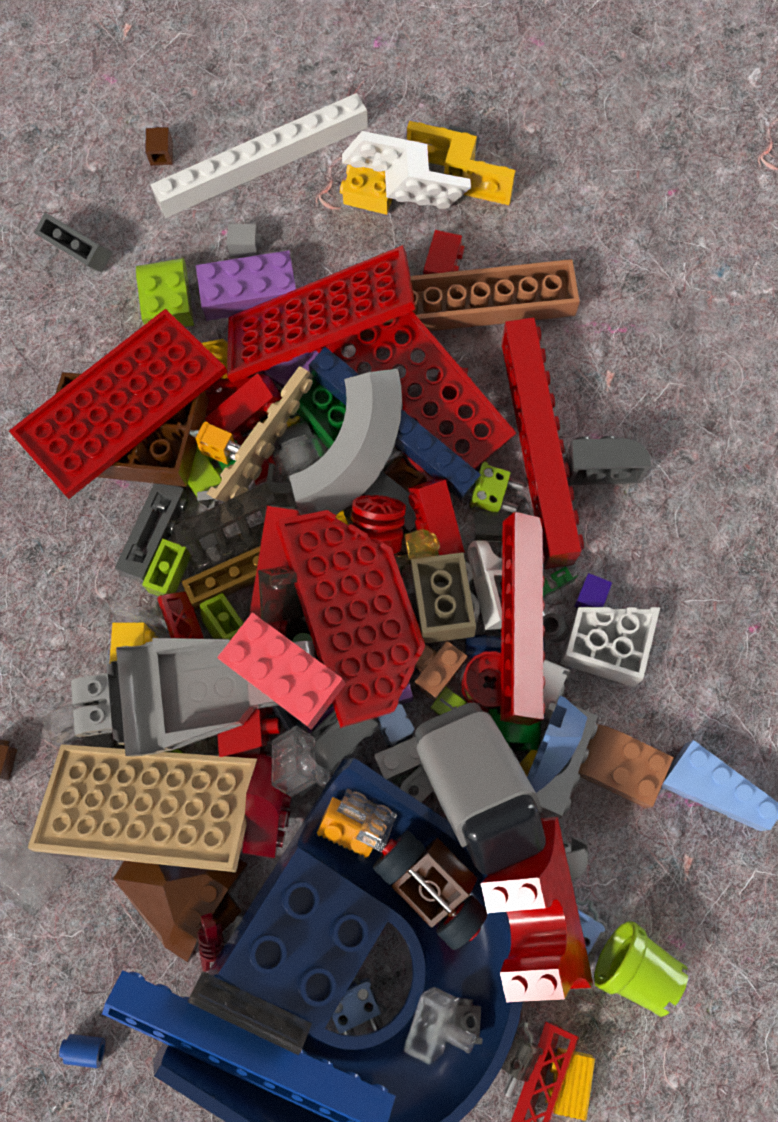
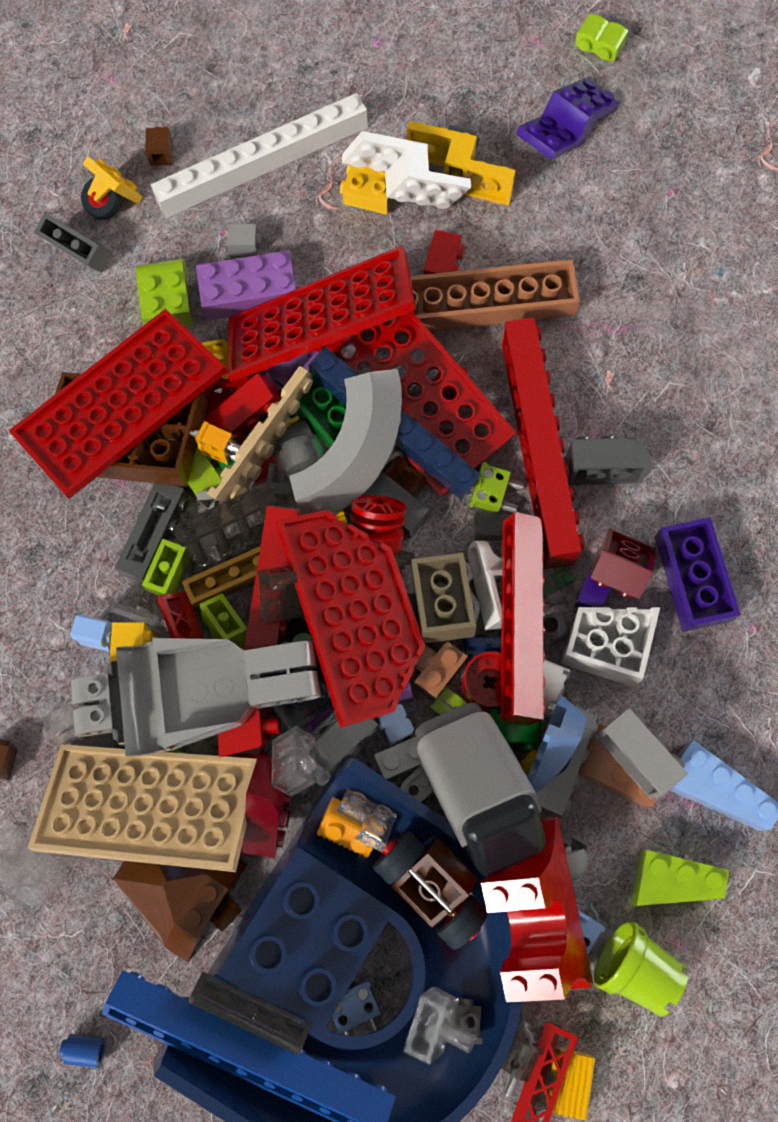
(92, 632): none -> light blue brick
(104, 192): none -> yellow plate
(210, 941): dark red hinge -> none
(282, 670): coral brick -> none
(422, 544): clear yellow plate -> none
(436, 514): red brick -> none
(568, 118): none -> dark purple bracket
(601, 37): none -> lime brick
(623, 564): none -> dark red brick
(642, 754): none -> light grey piece
(675, 880): none -> lime wedge
(696, 574): none -> dark purple brick

